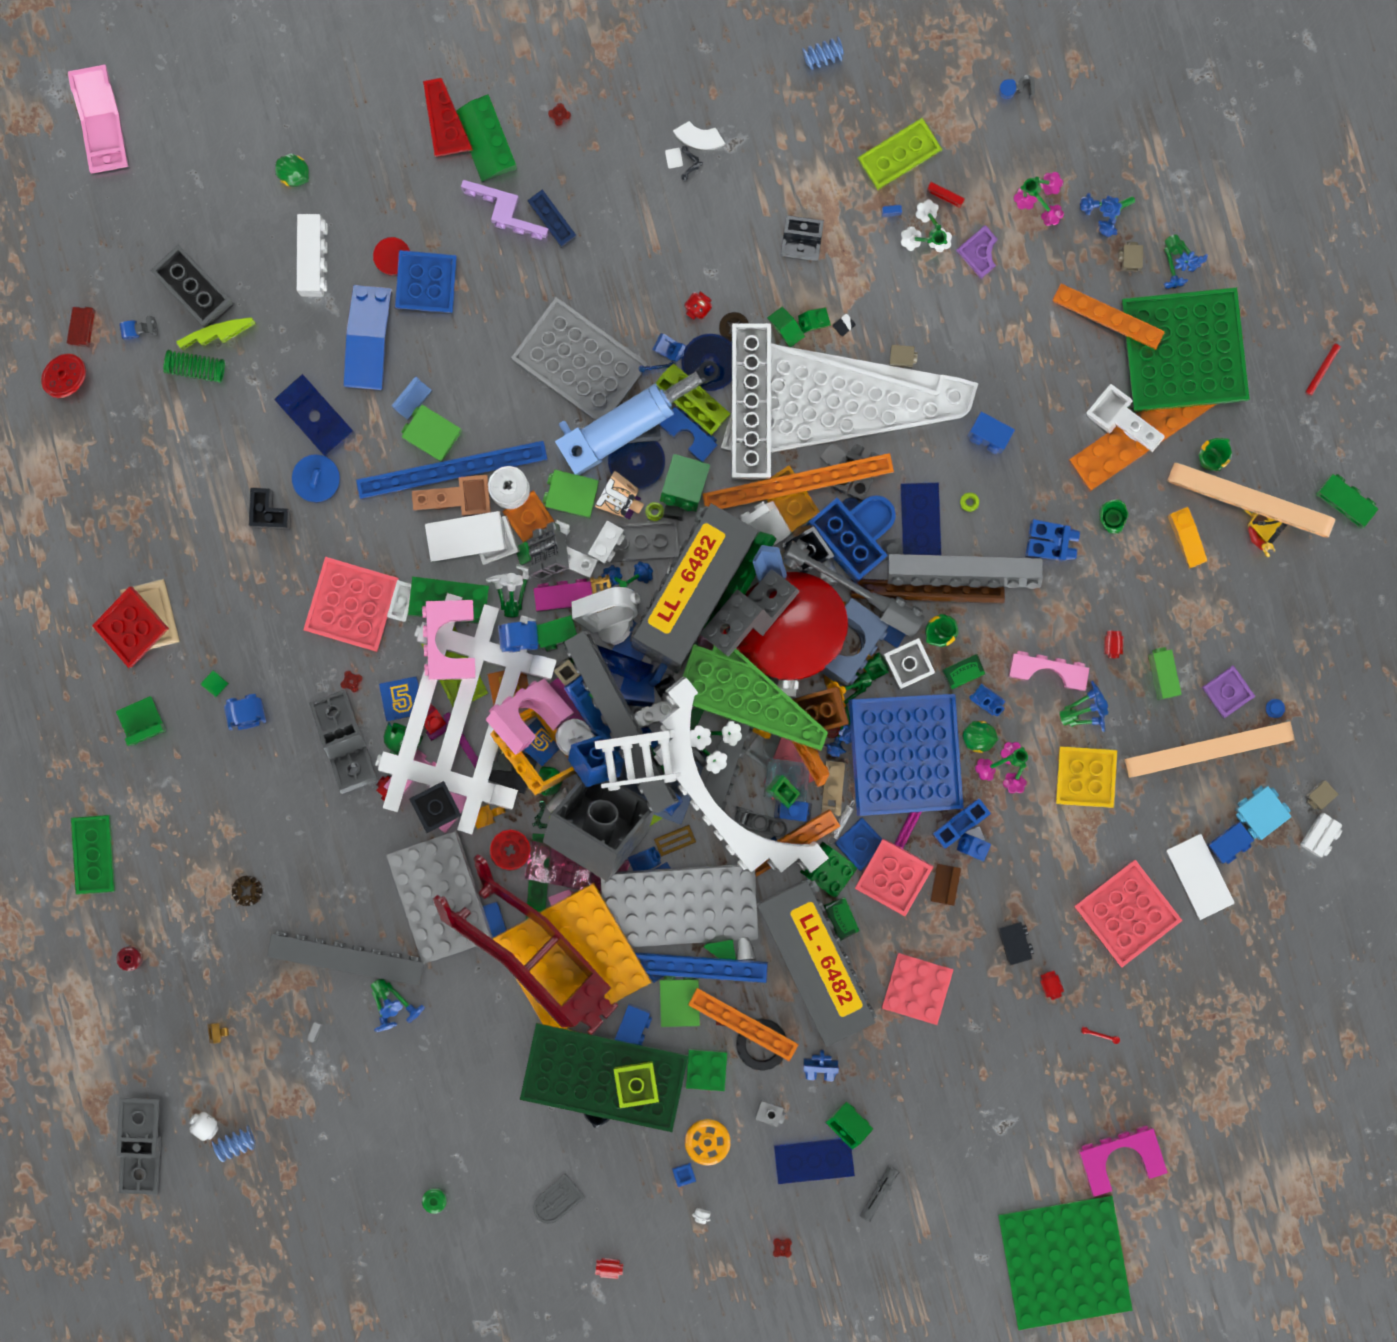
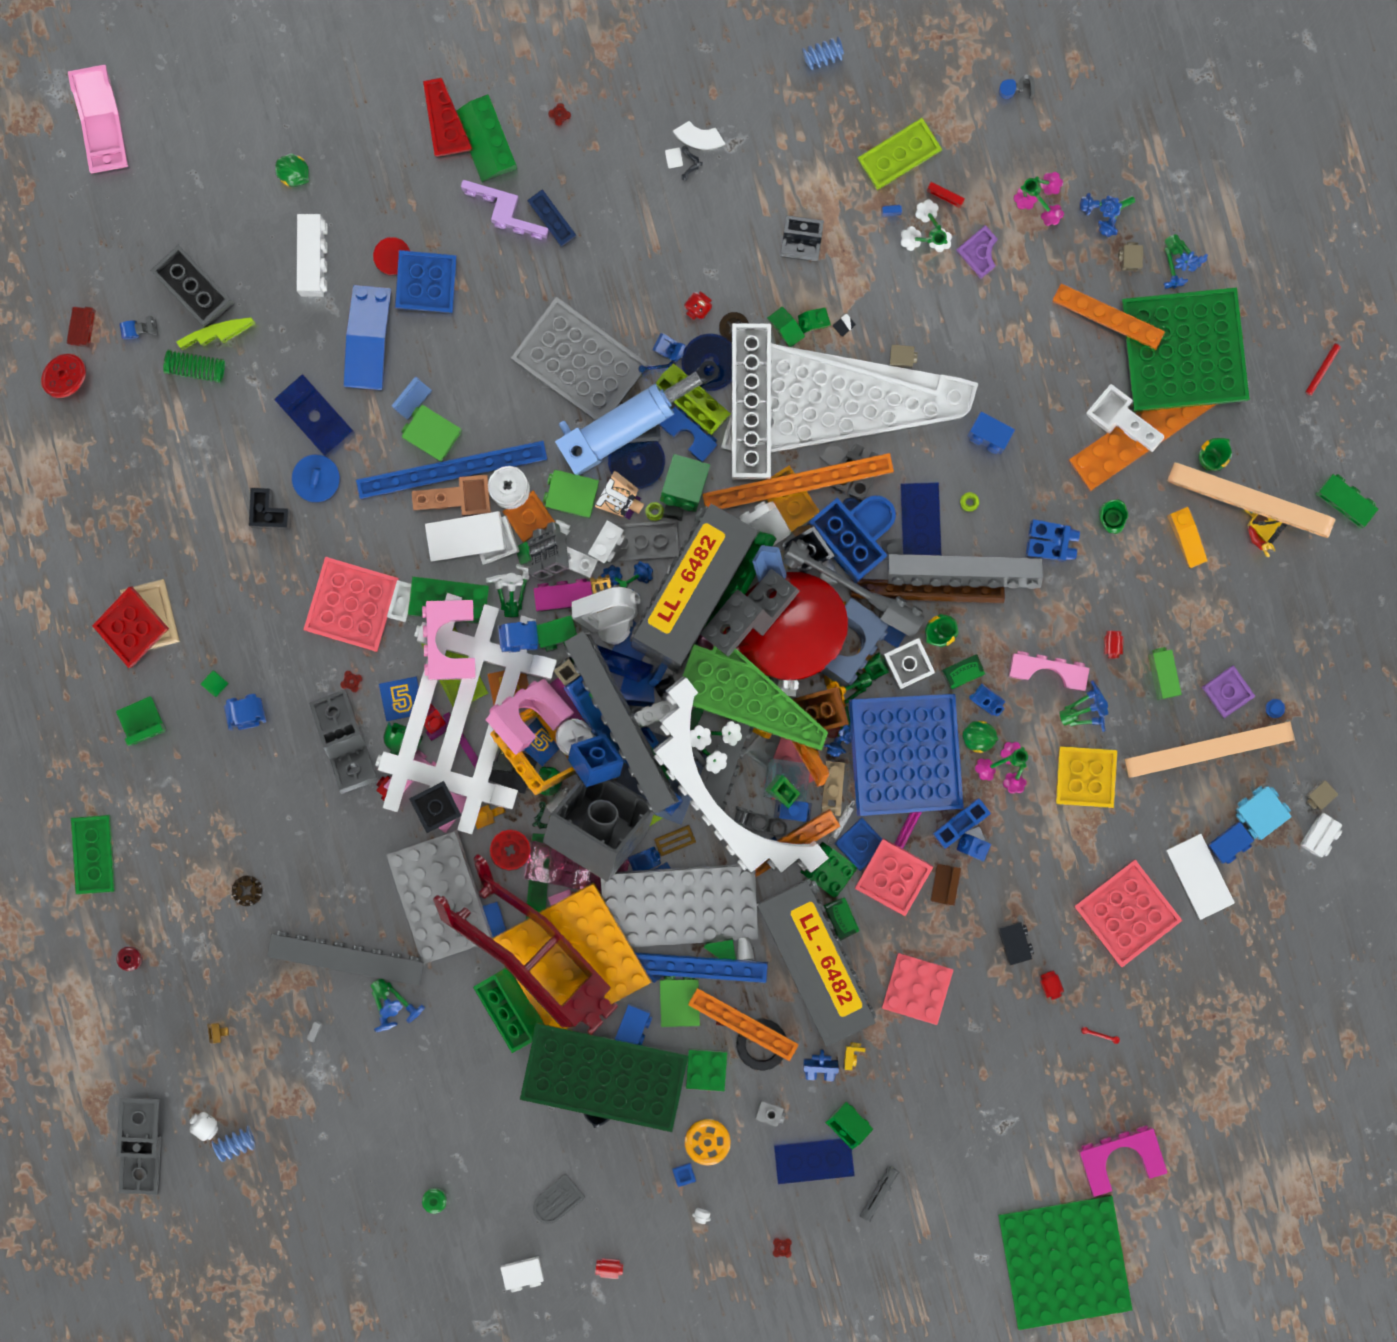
(508, 1009): none -> green slope
(522, 1273): none -> white brick
(626, 744): white fence -> none
(636, 1084): lime brick -> none
(850, 1058): none -> yellow bracket

